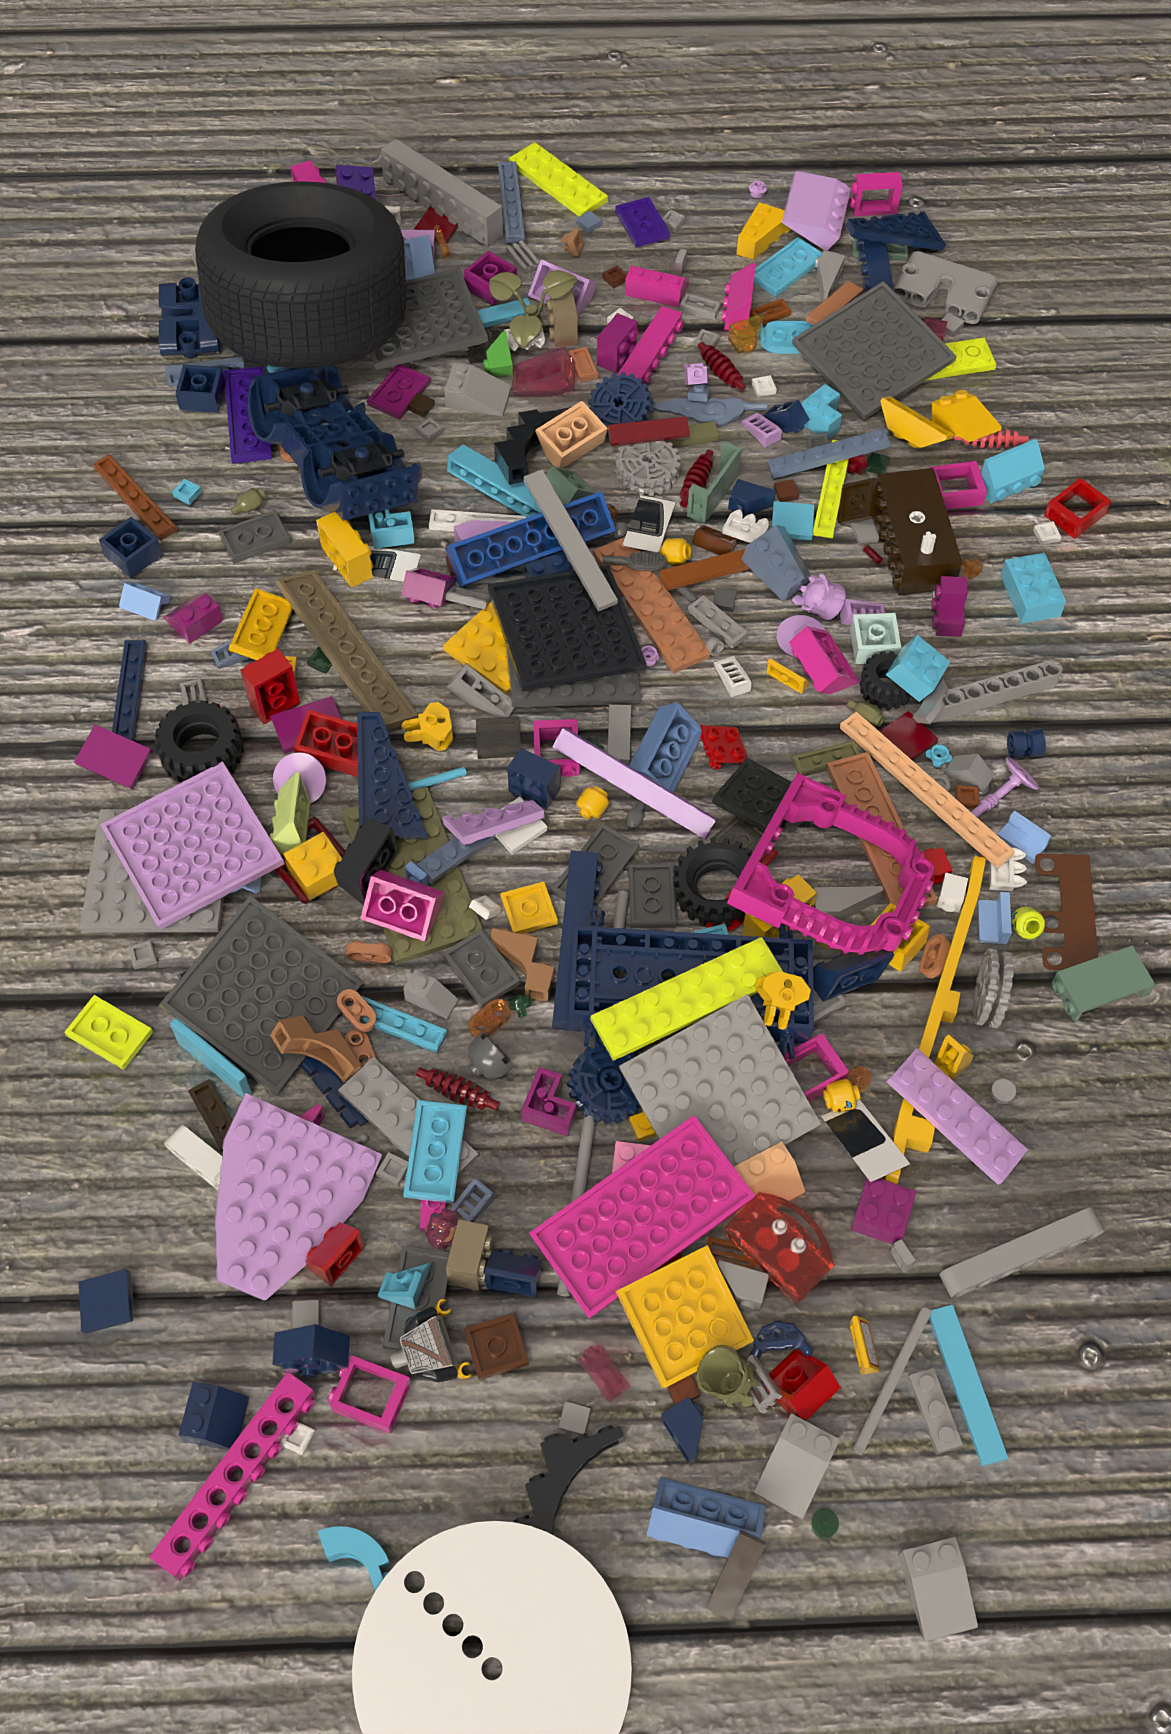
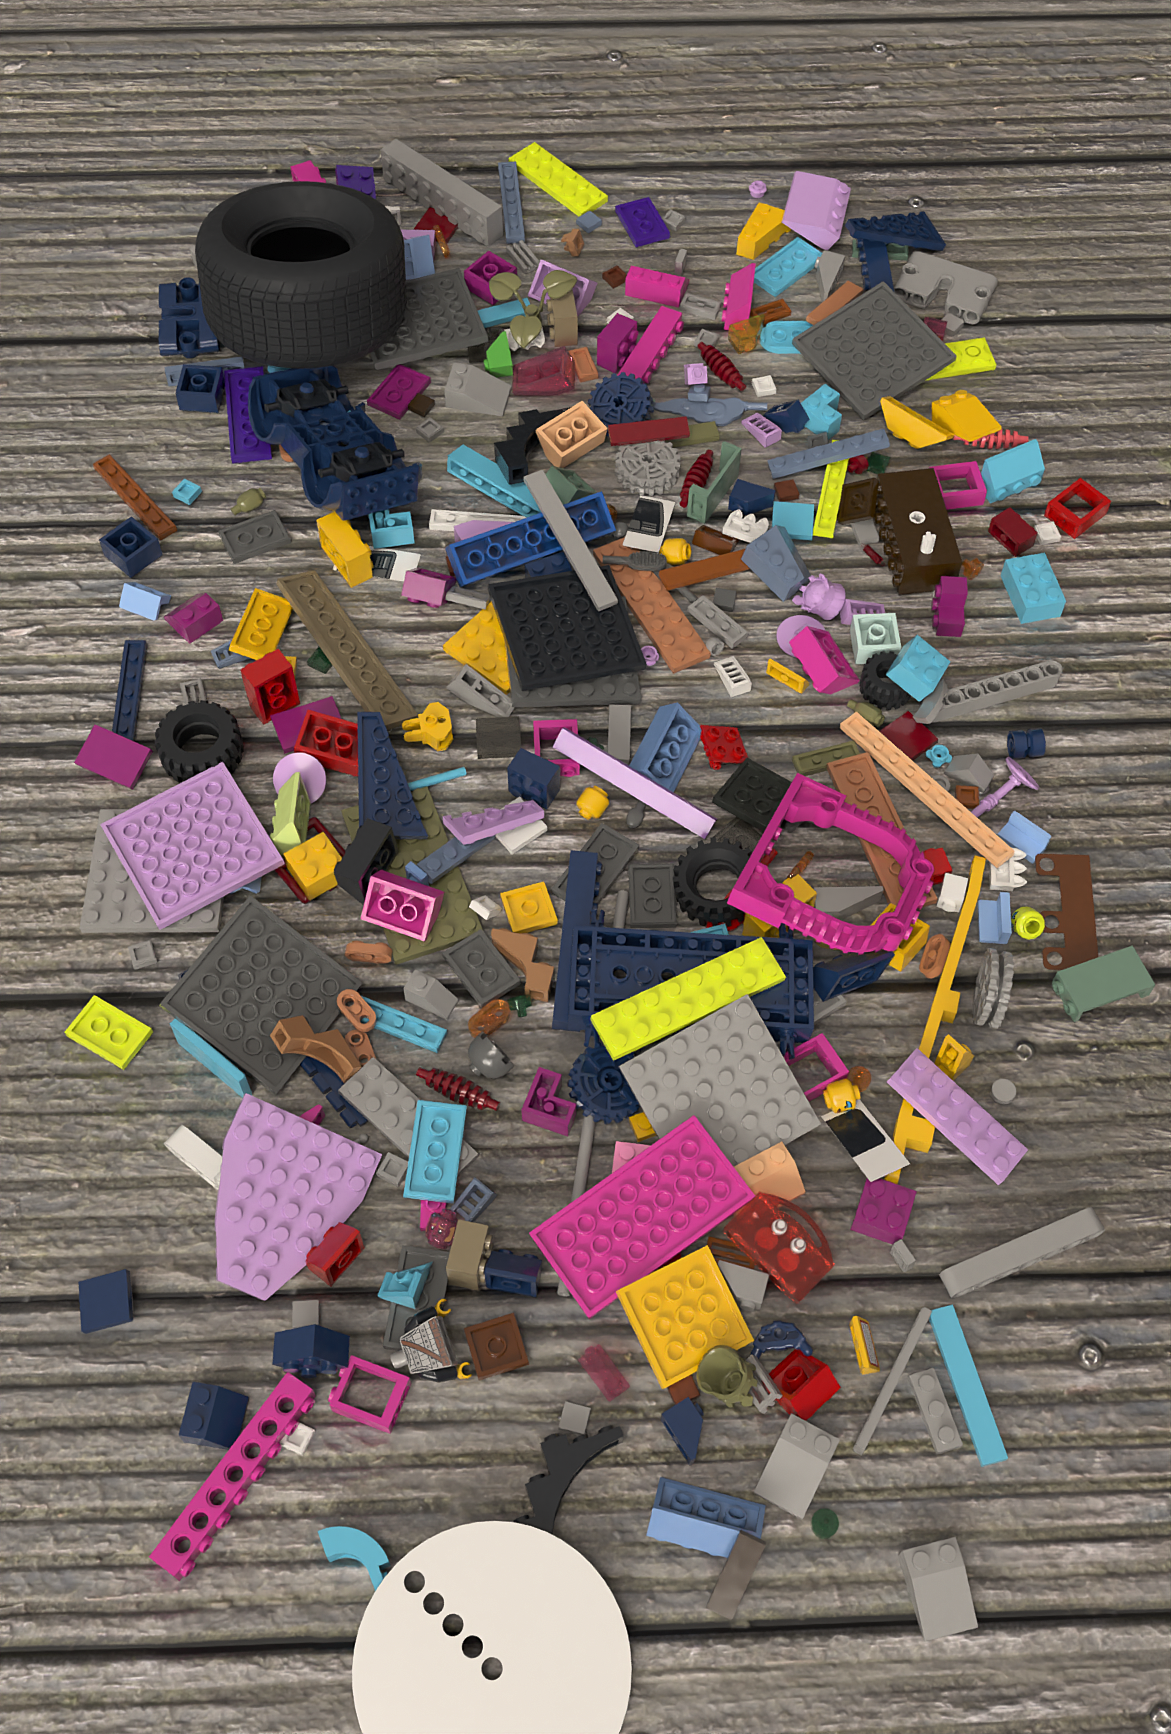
(212, 1110): dark brown tile -> none
(783, 993): yellow hinge -> none
(802, 864): none -> clear orange piece
(875, 182): dark pink window -> none
(1012, 532): none -> dark red brick

